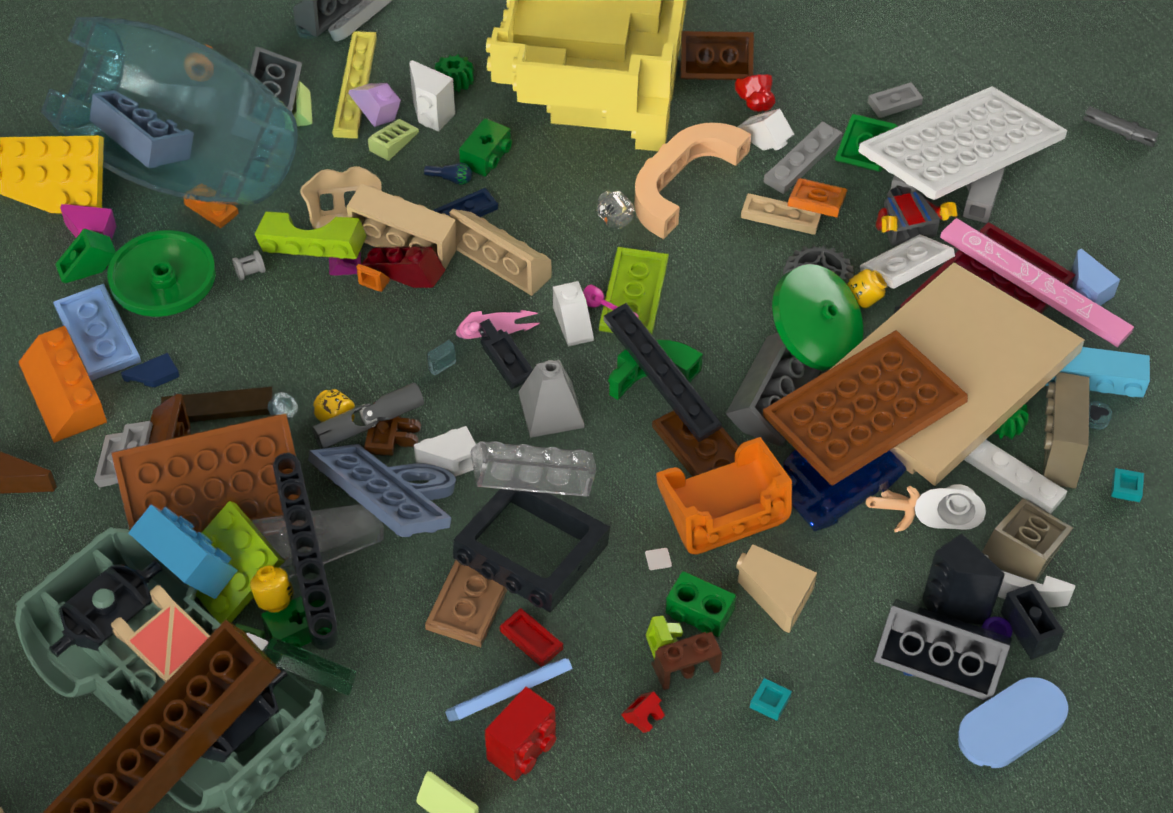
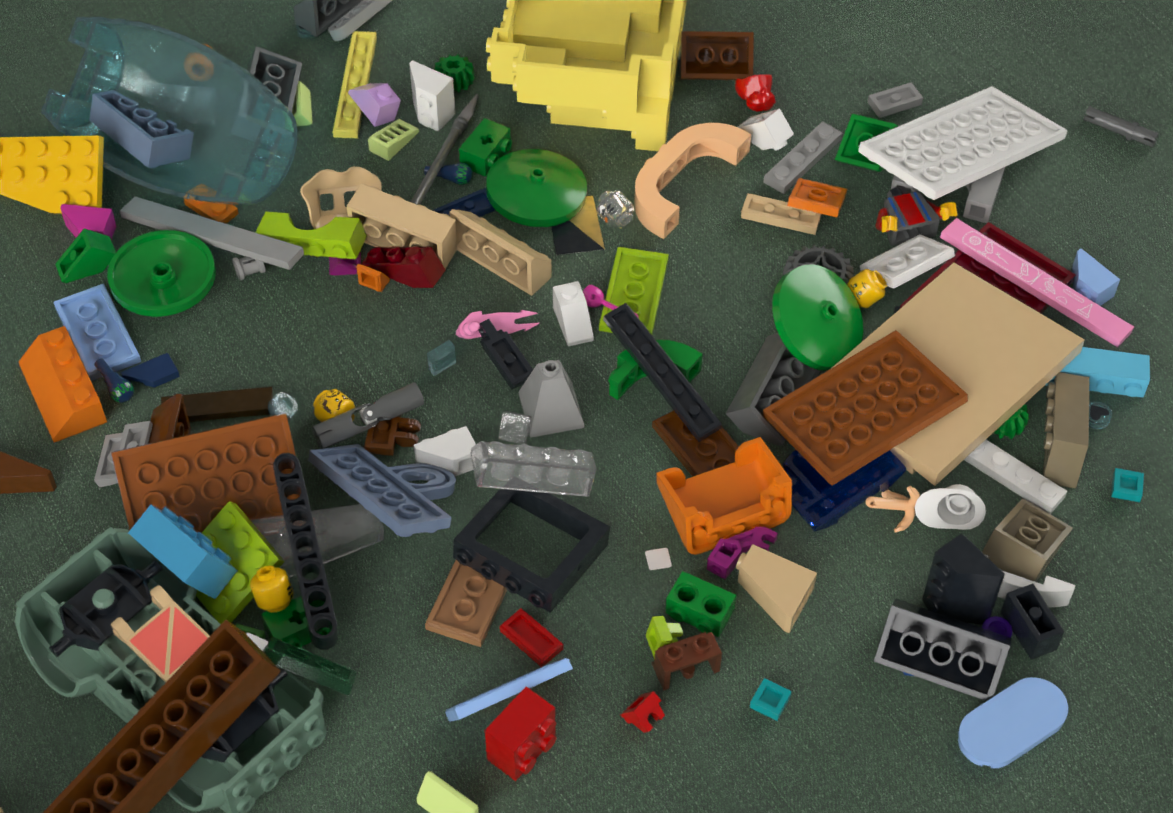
(118, 387): none -> dark blue piece
(213, 232): none -> light grey tile
(456, 131): none -> dark grey piece
(514, 427): none -> clear tile
(536, 187): none -> green dish
(579, 233): none -> sticker
(722, 564): none -> magenta piece

